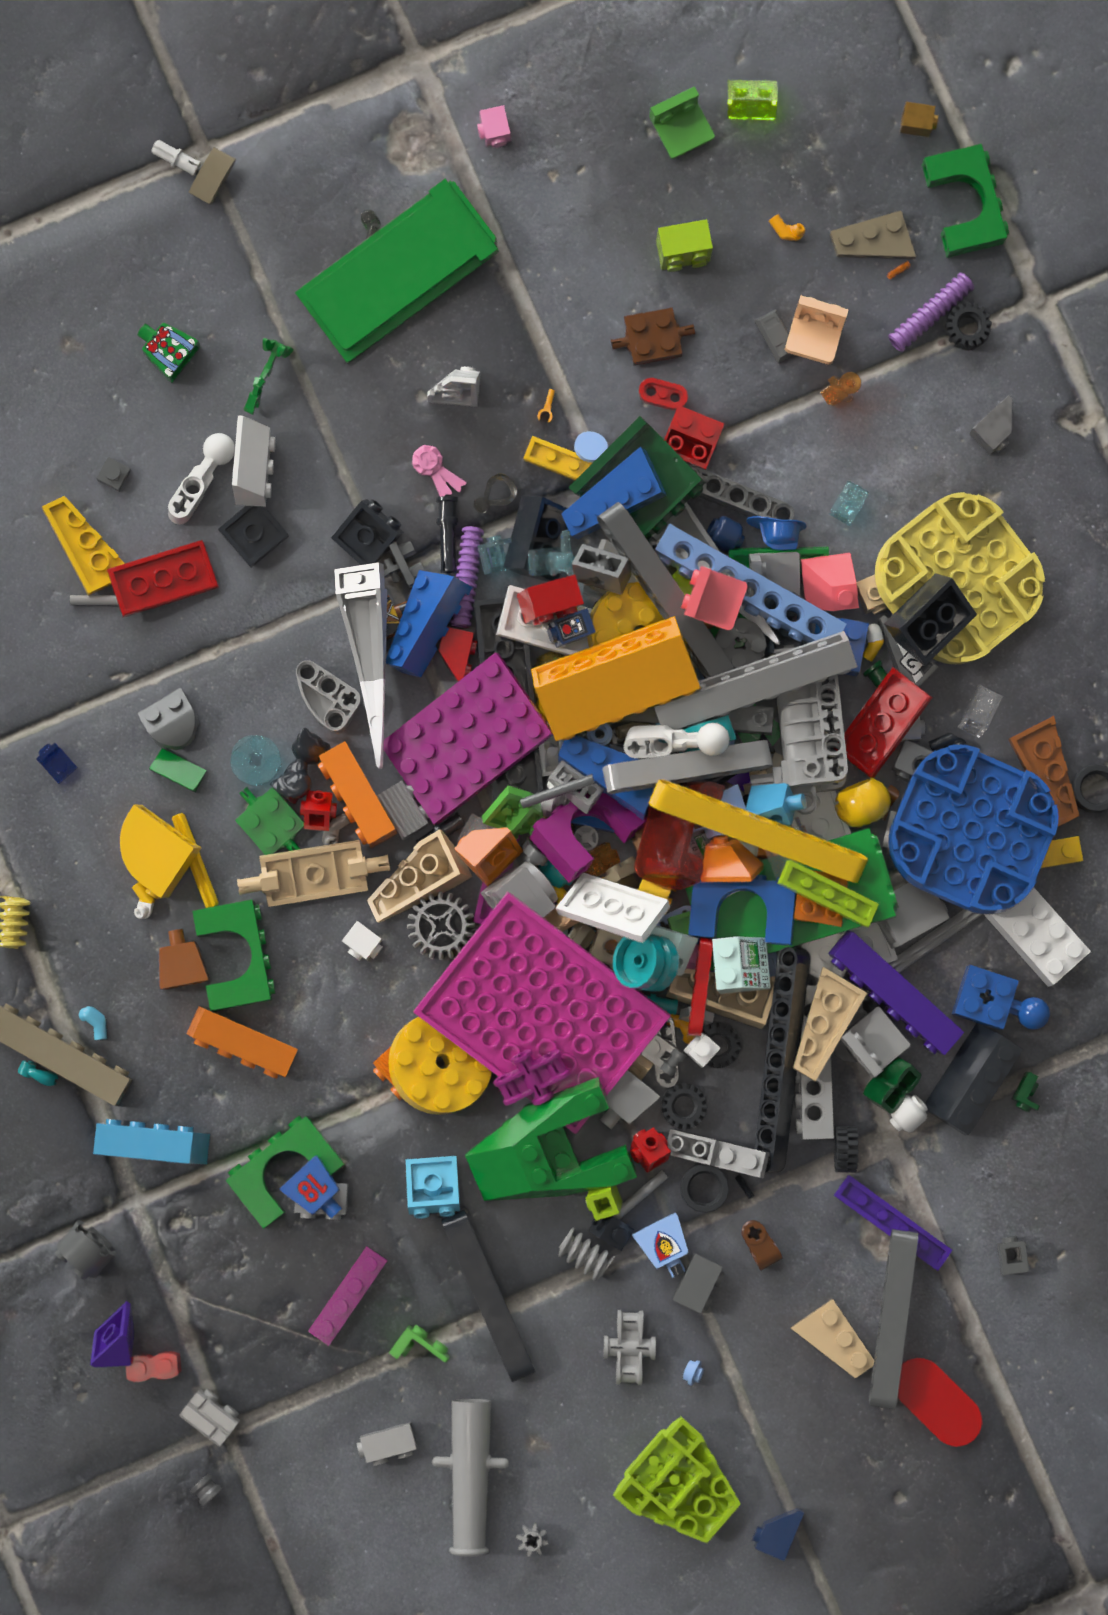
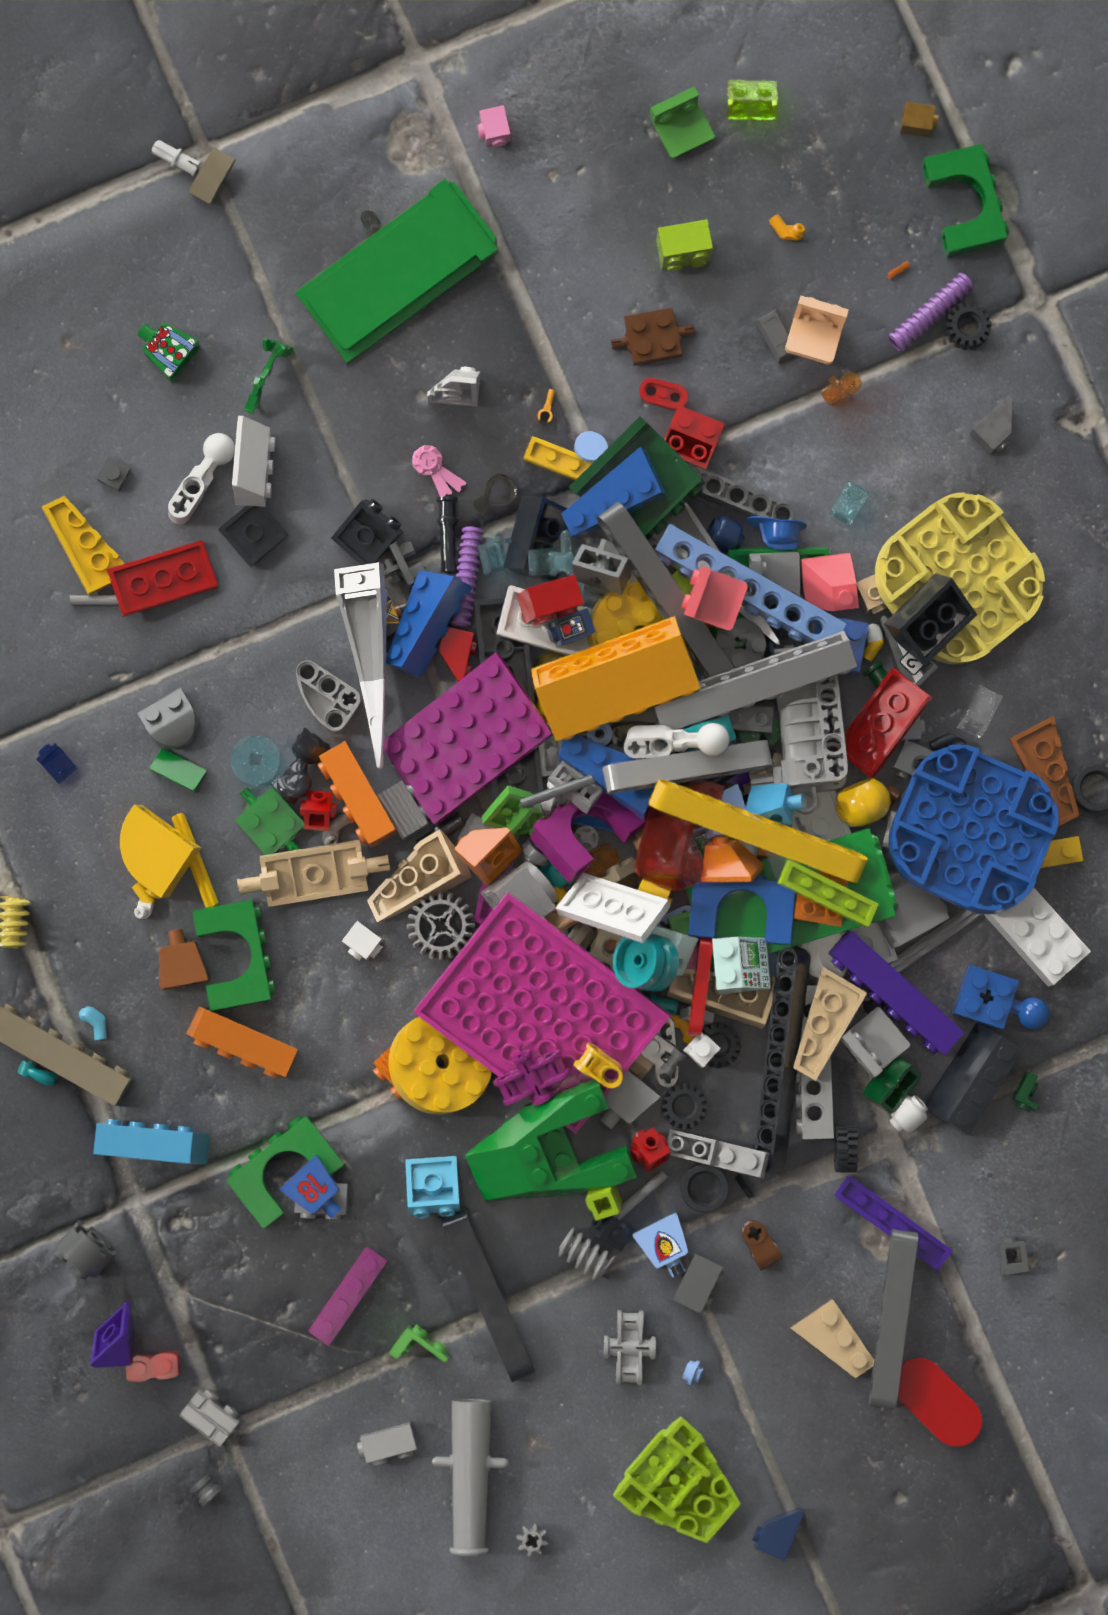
(599, 1065): none -> yellow piece
(876, 237): dark tan wing -> none

